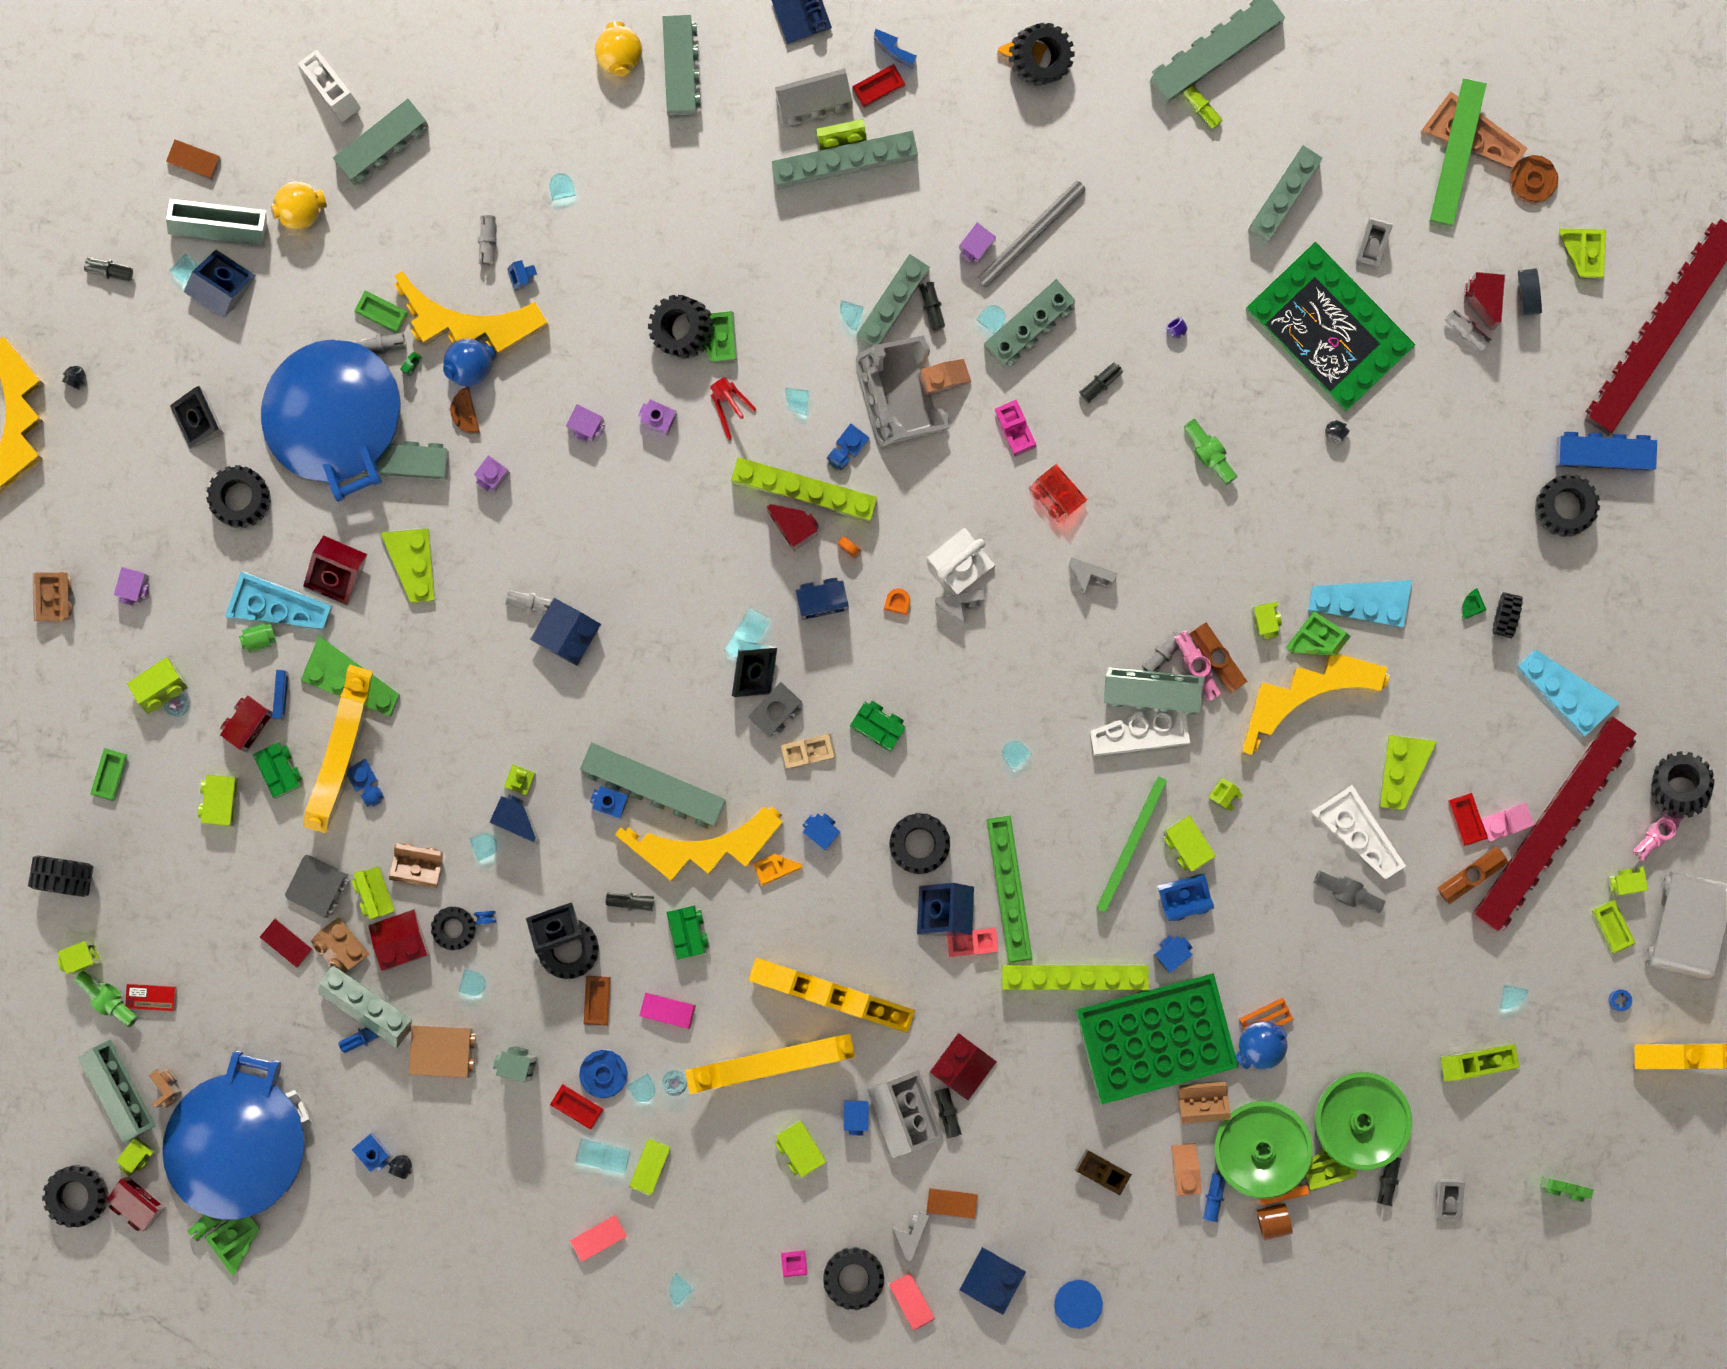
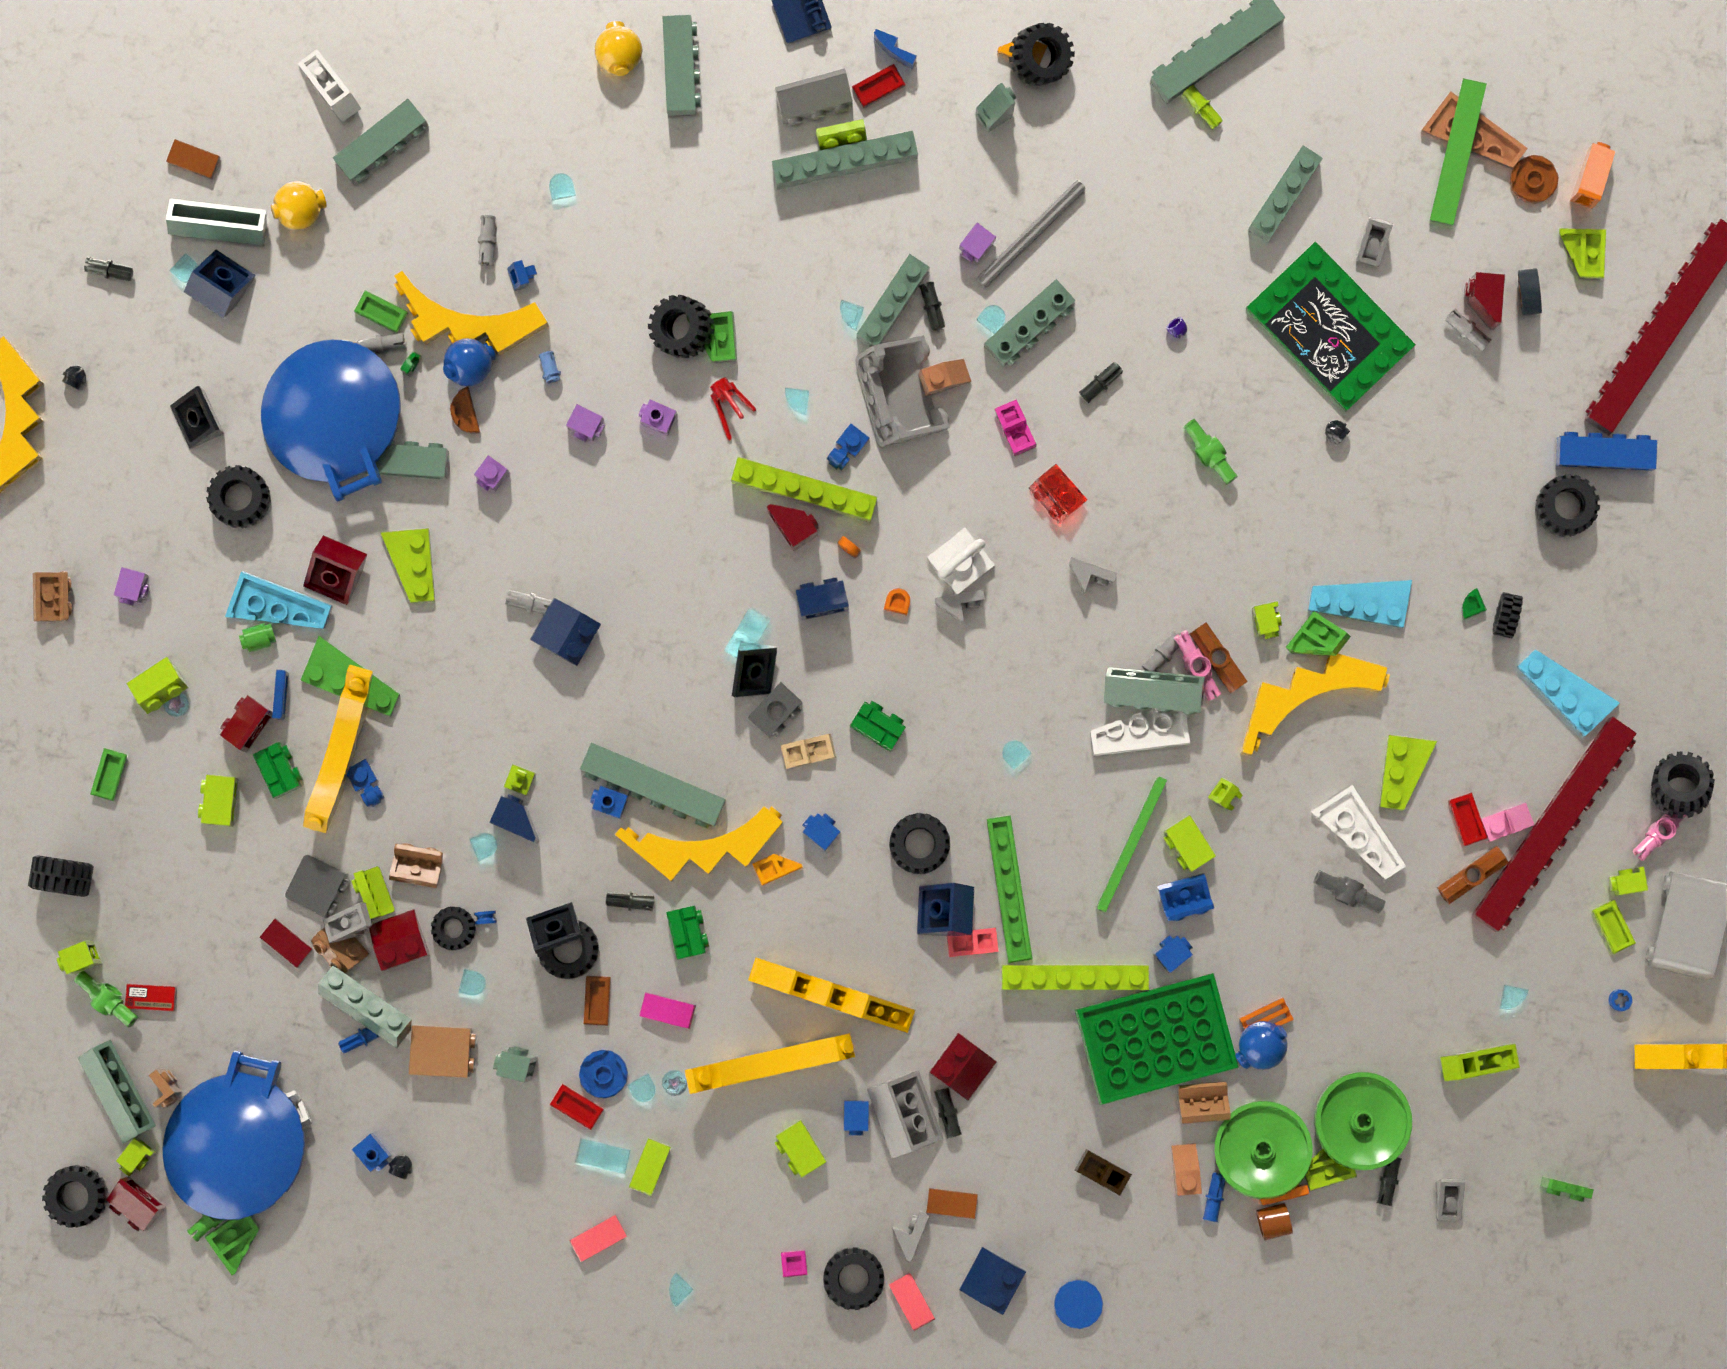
(347, 923): none -> light grey slope
(549, 367): none -> medium blue pin
(996, 107): none -> sand green slope
(1593, 175): none -> slope

